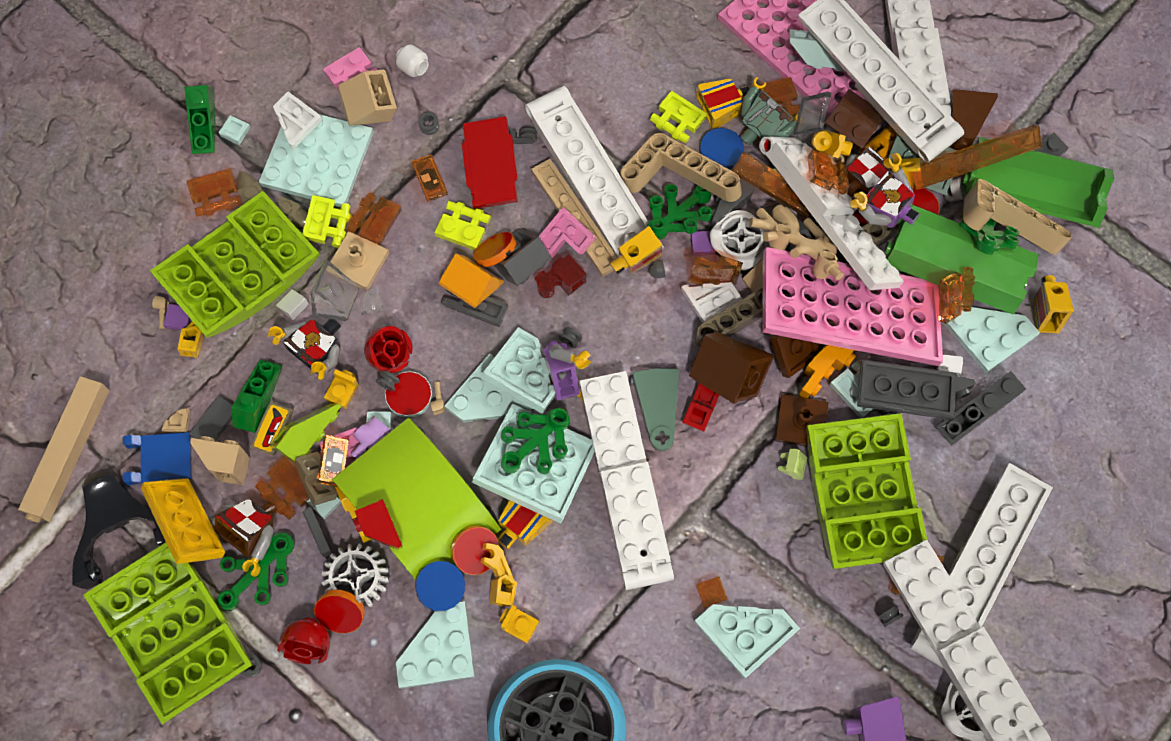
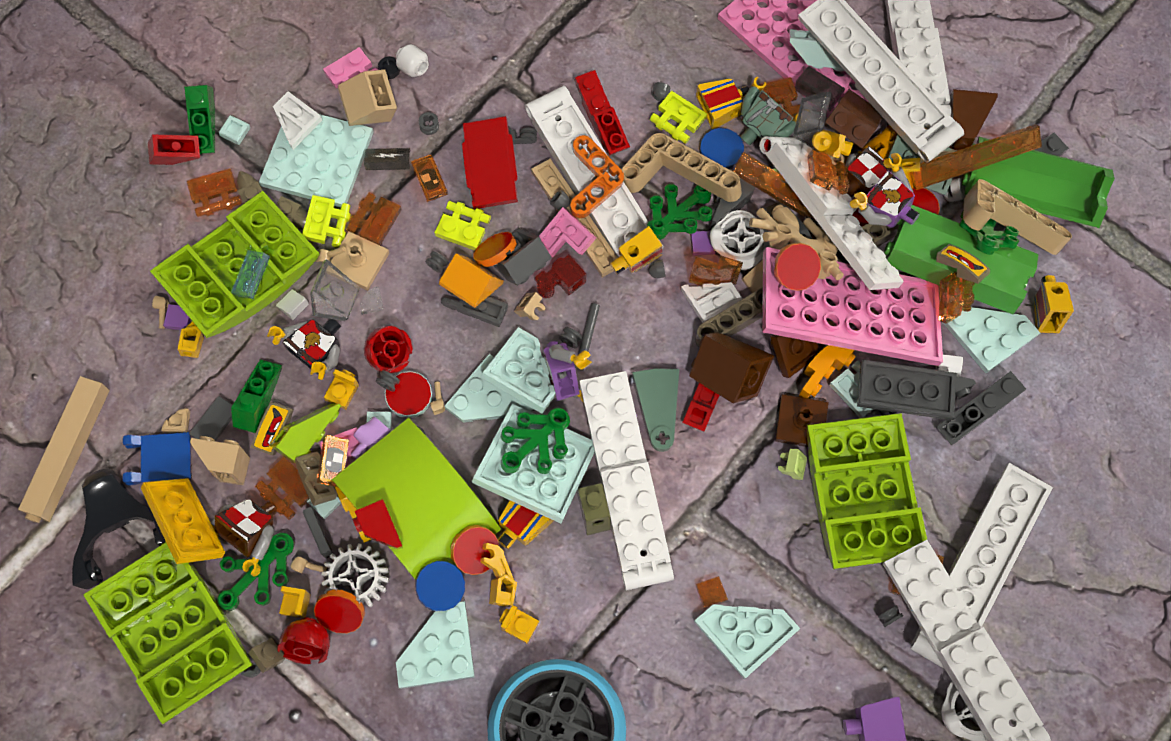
(172, 149): none -> red slope
(250, 274): none -> clear light blue plate
(266, 655): none -> dark tan plate
(294, 602): none -> yellow panel
(300, 563): none -> tan hand
(325, 254): none -> tan hand
(387, 159): none -> clear smoke slope
(389, 65): none -> black tile
(437, 262): none -> dark grey bush
(528, 305): none -> tan tile
(560, 200): none -> dark grey hinge
(589, 328): none -> dark grey bar
(594, 508): none -> olive torso
(601, 113): none -> red slope
(602, 180): none -> orange beam
(660, 91): none -> dark grey hinge
(797, 266): none -> red tile
(813, 83): none -> clear smoke slope
(967, 265): none -> slope

